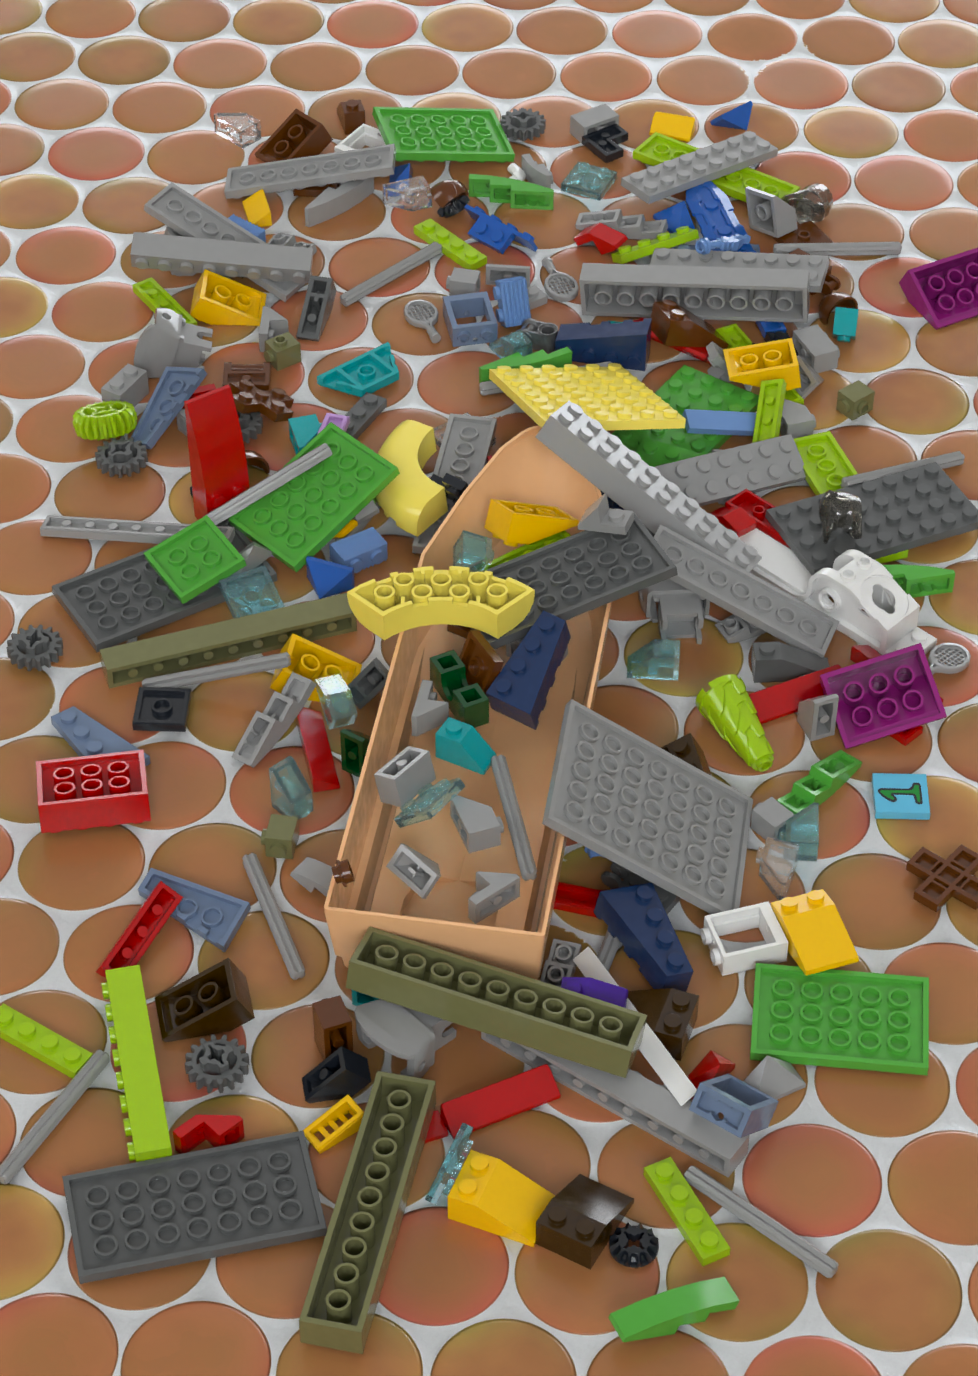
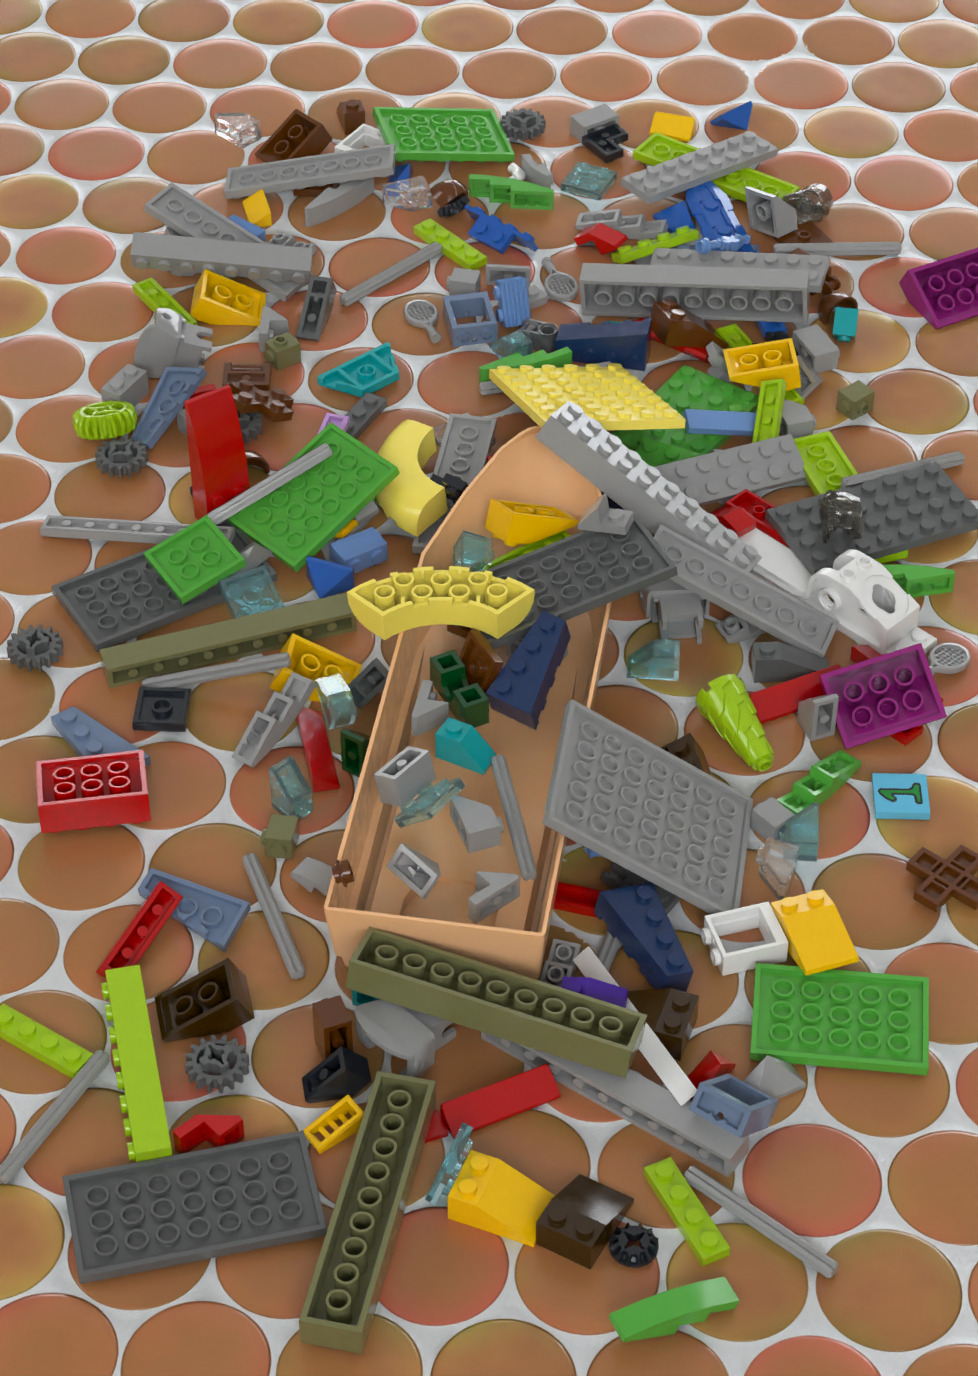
(303, 430): teal slope -> none

